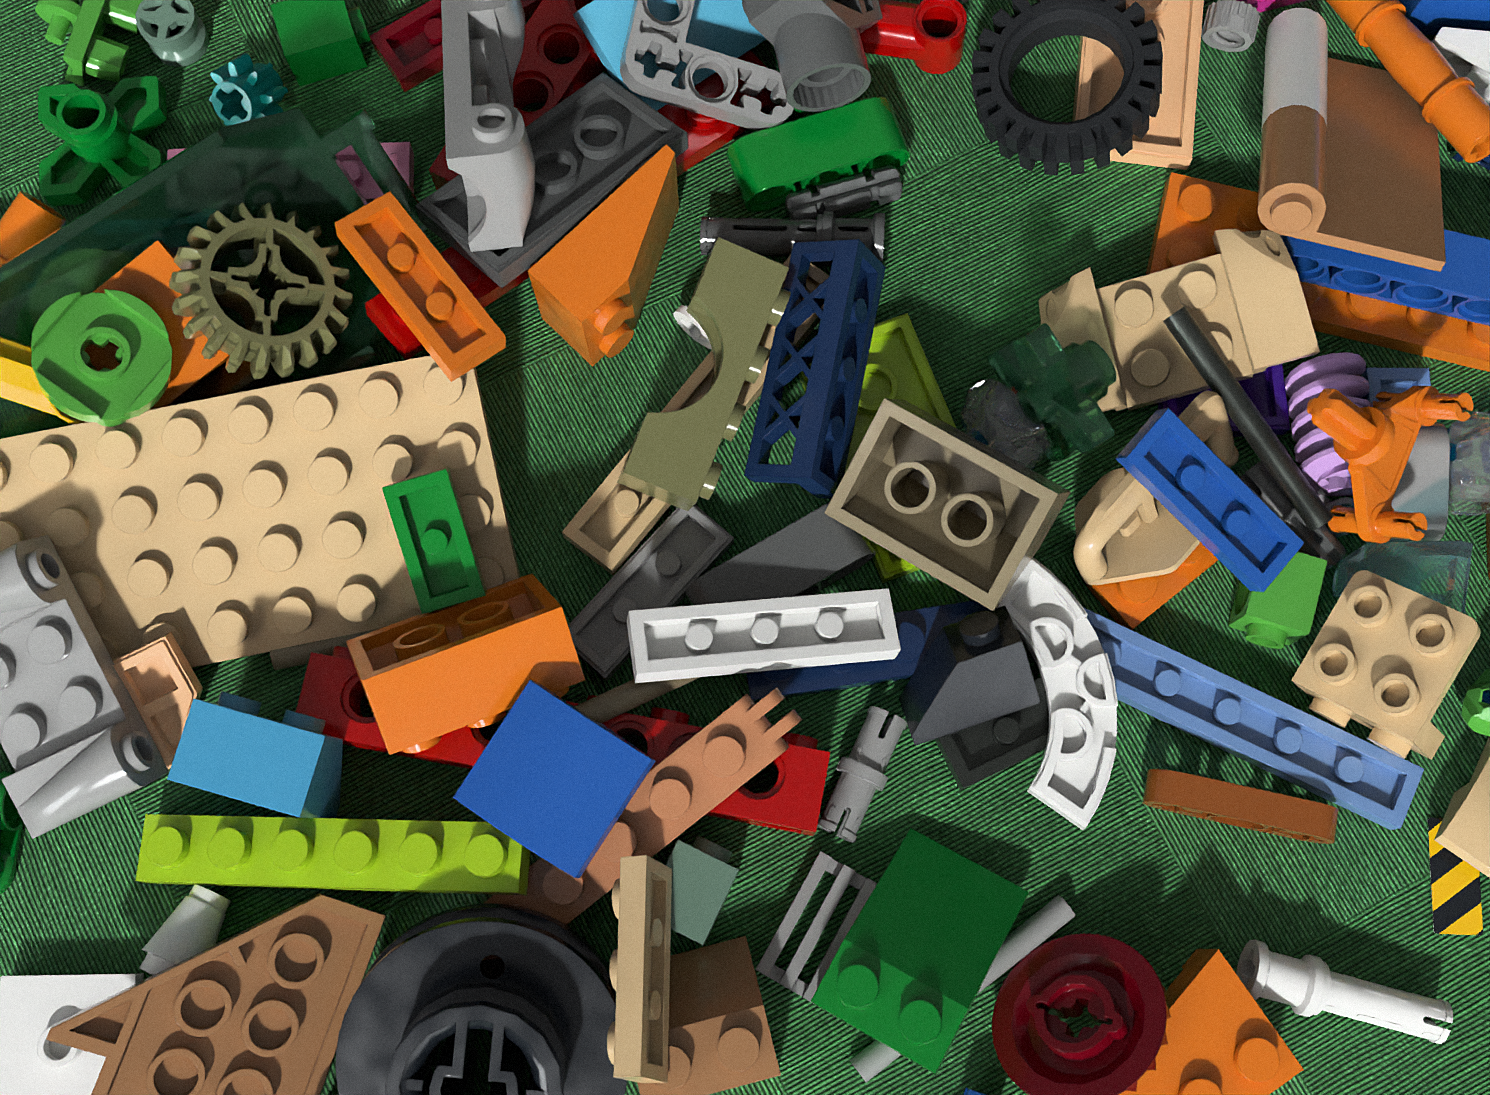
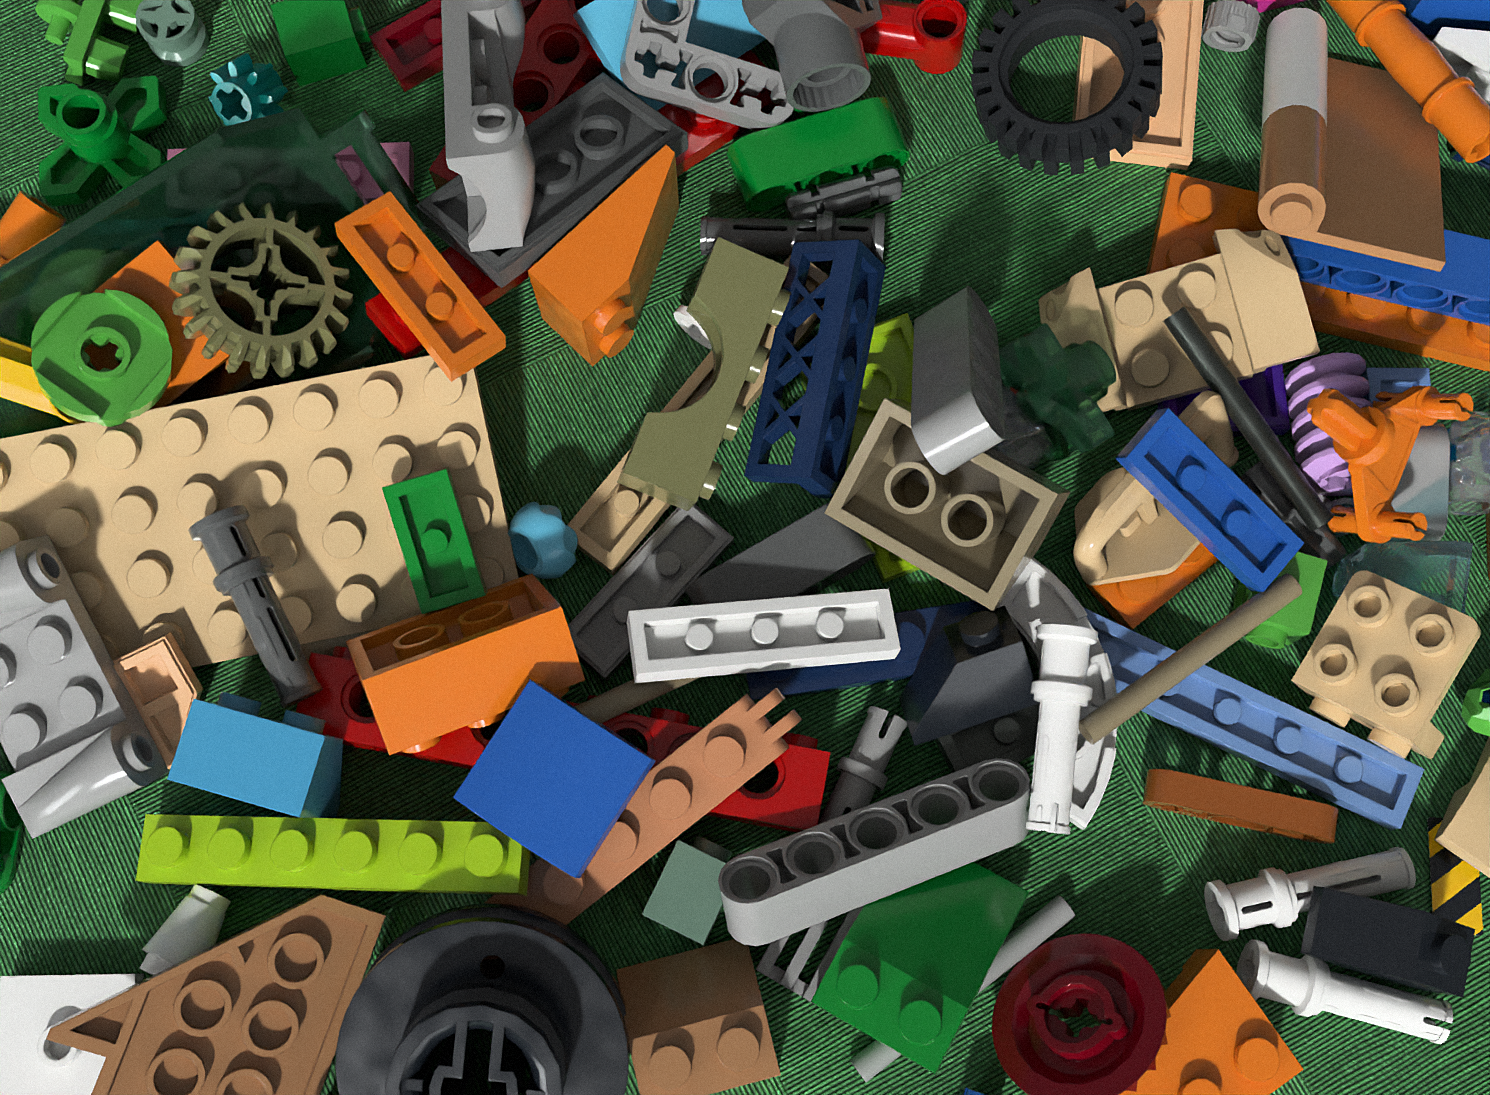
(245, 578): none -> dark grey pin
(542, 541): none -> medium azure plate
(641, 971): tan plate -> none
(874, 851): none -> light grey beam
(956, 382): none -> light grey beam
(1061, 695): none -> white pin
(1189, 658): none -> dark tan bar
(1281, 896): none -> white pin
(1388, 941): none -> black slope

